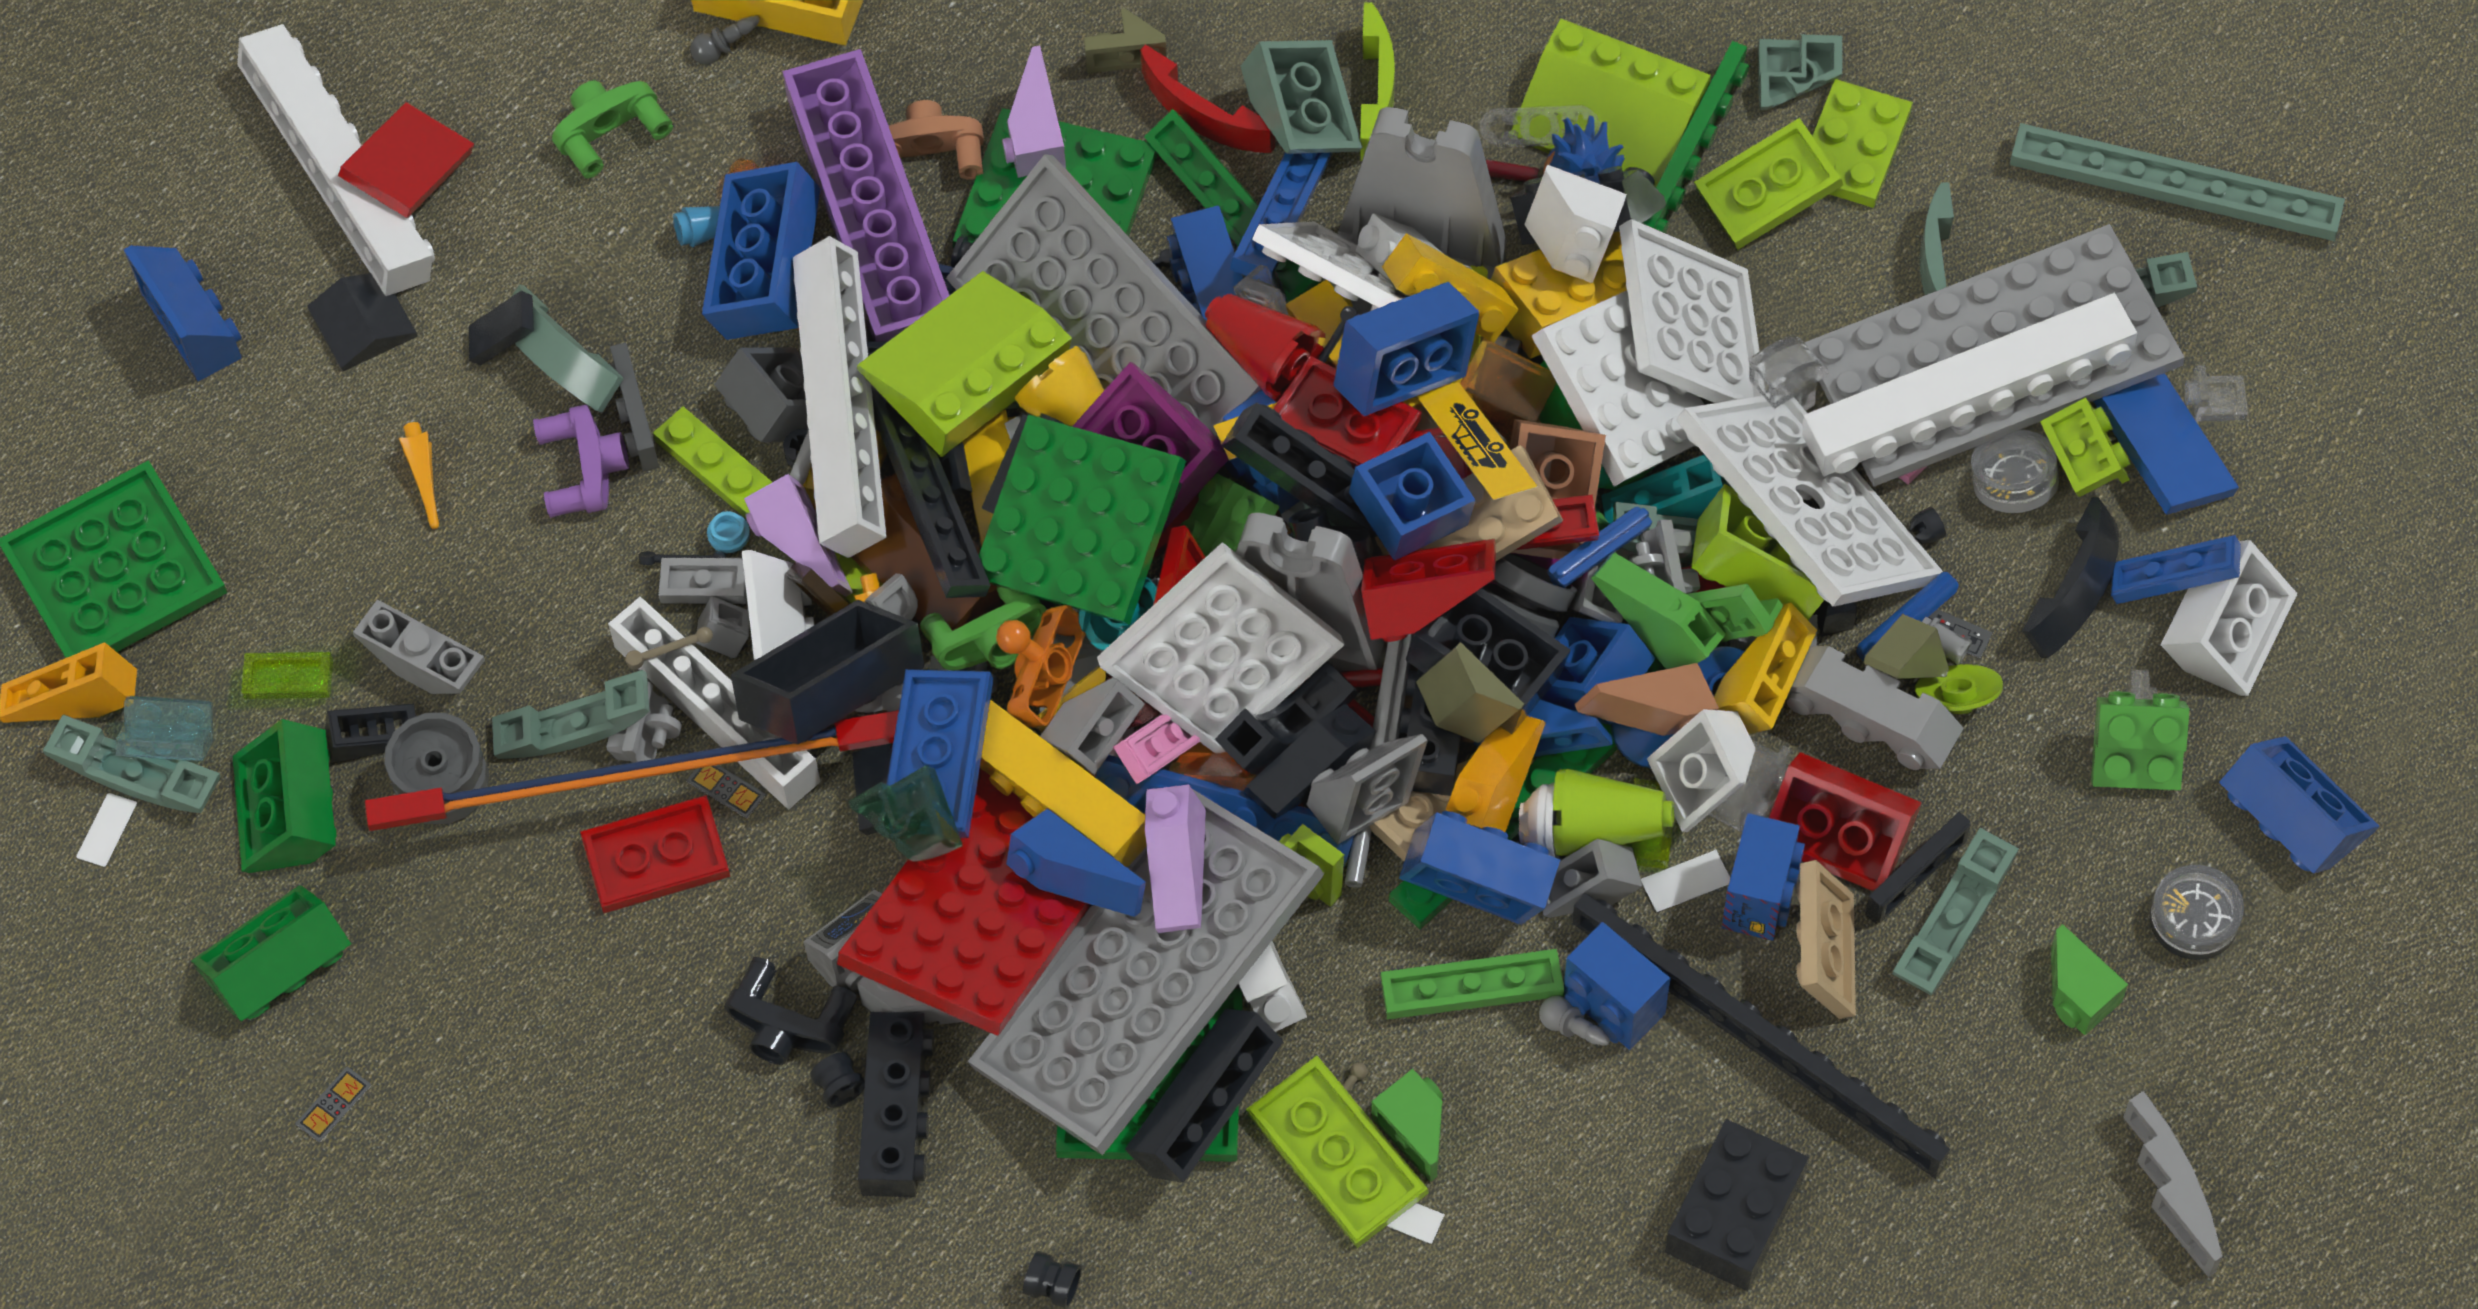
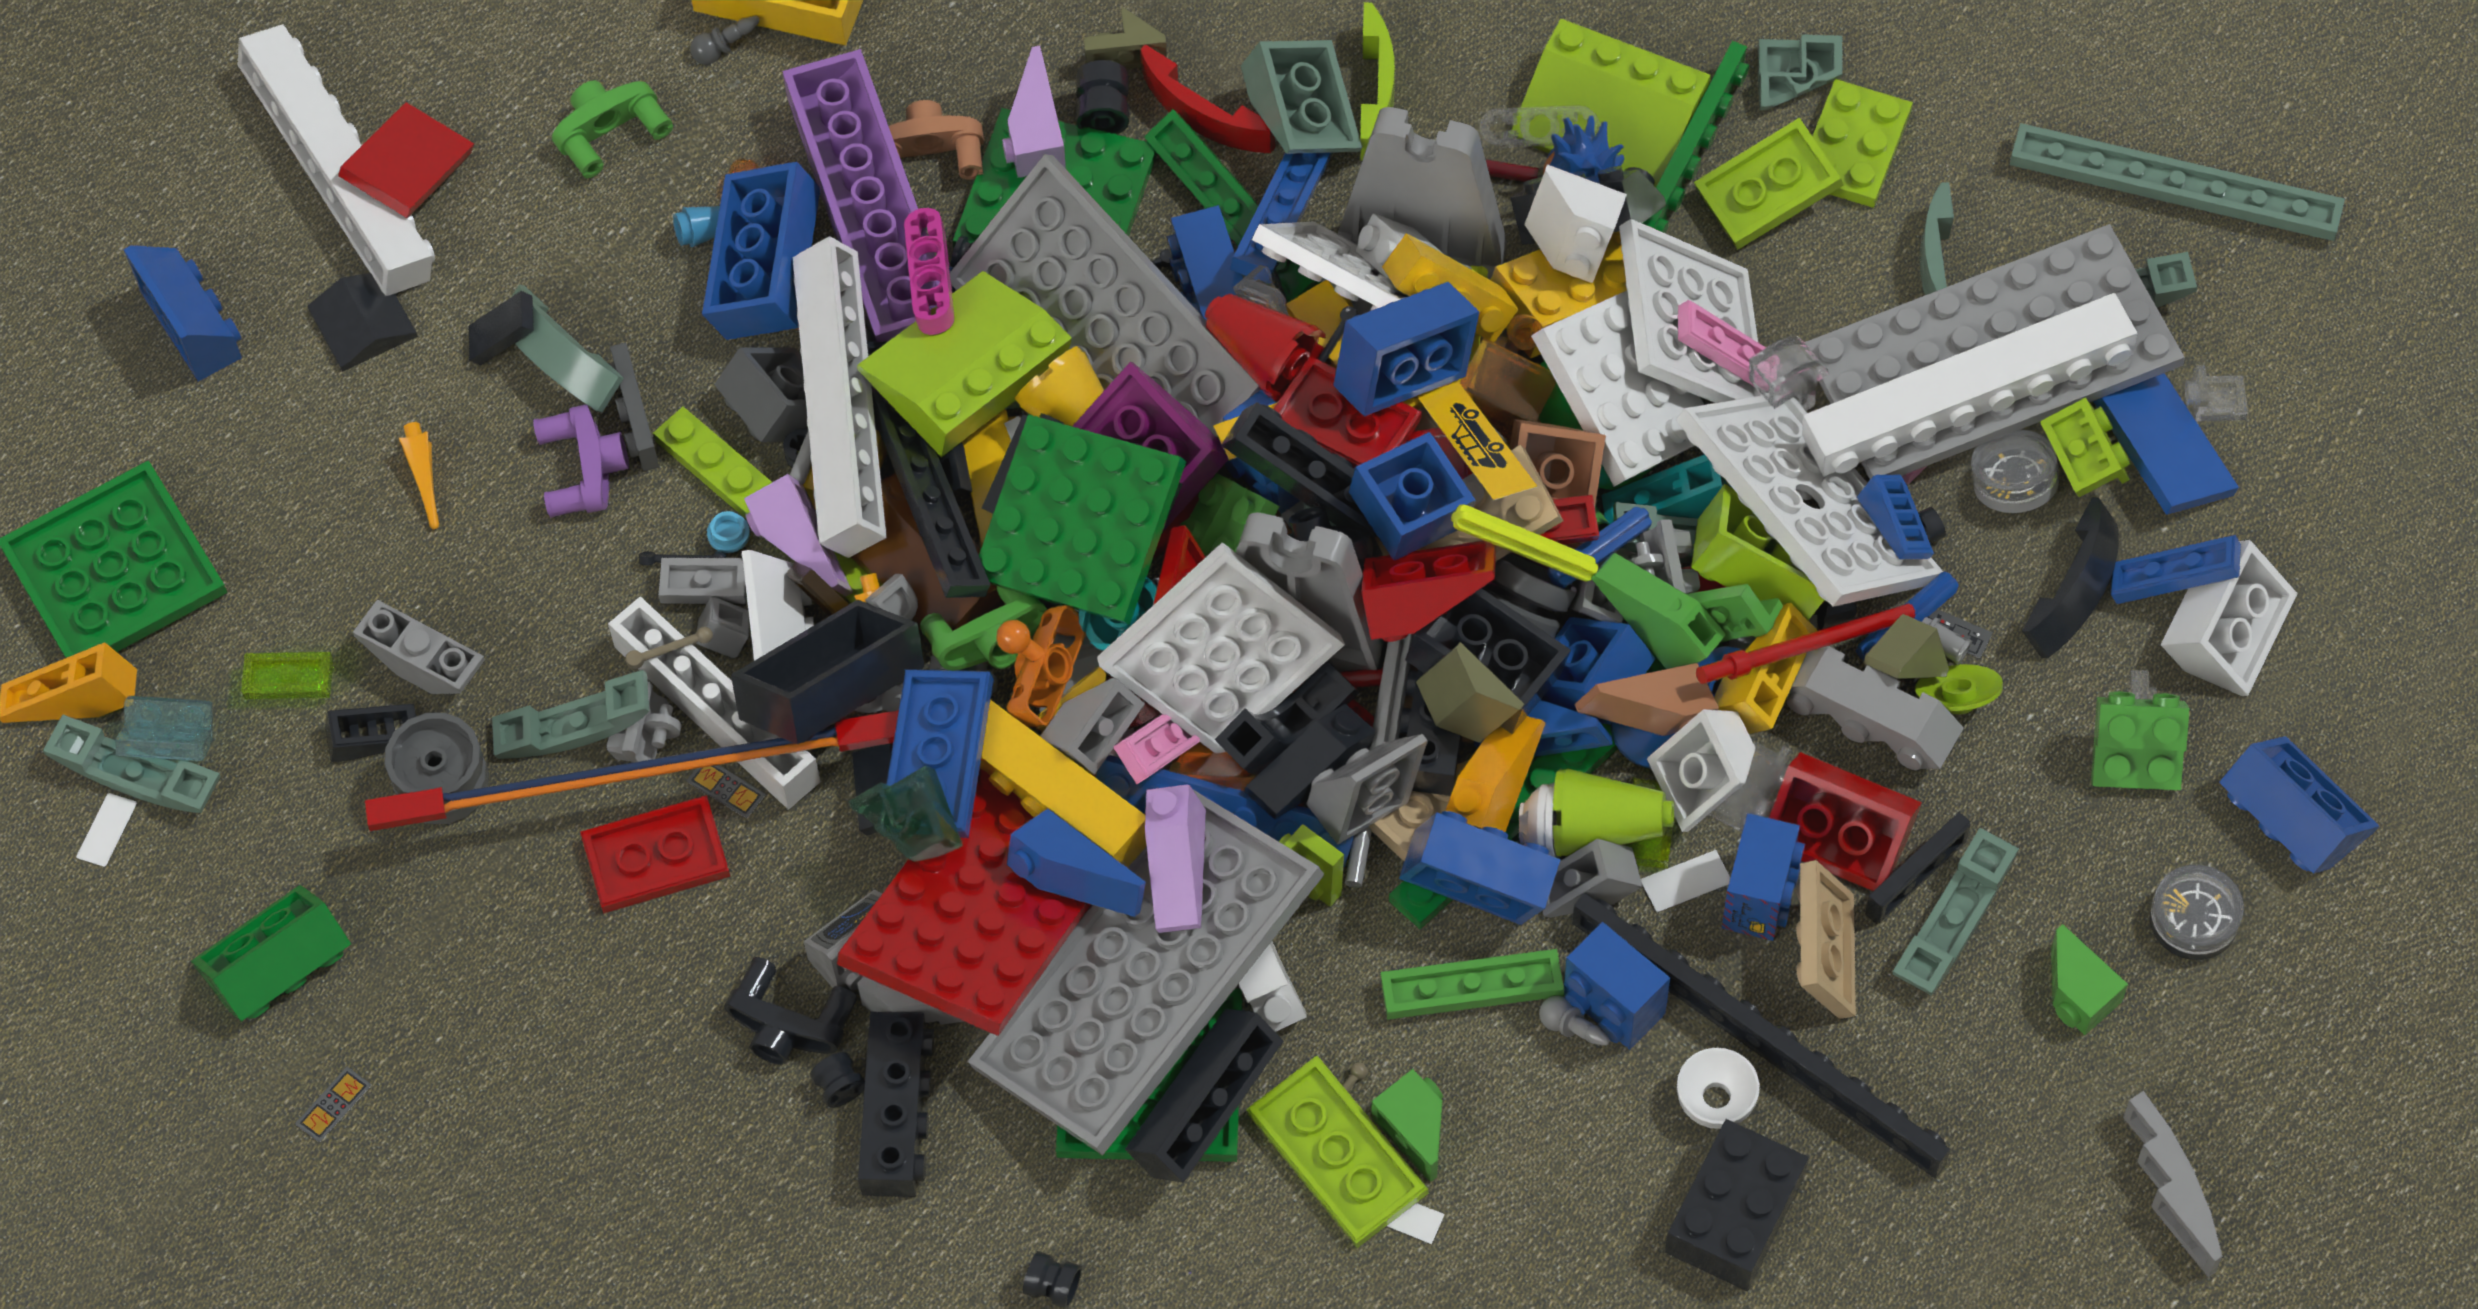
(284, 798): green slope -> none
(929, 270): none -> dark pink beam
(1102, 96): none -> black wheel
(1522, 337): none -> clear orange hinge
(1524, 542): none -> neon yellow axle
(1716, 339): none -> bright pink tile
(1717, 1069): none -> white piece
(1740, 662): none -> red bar
(1896, 516): none -> blue slope

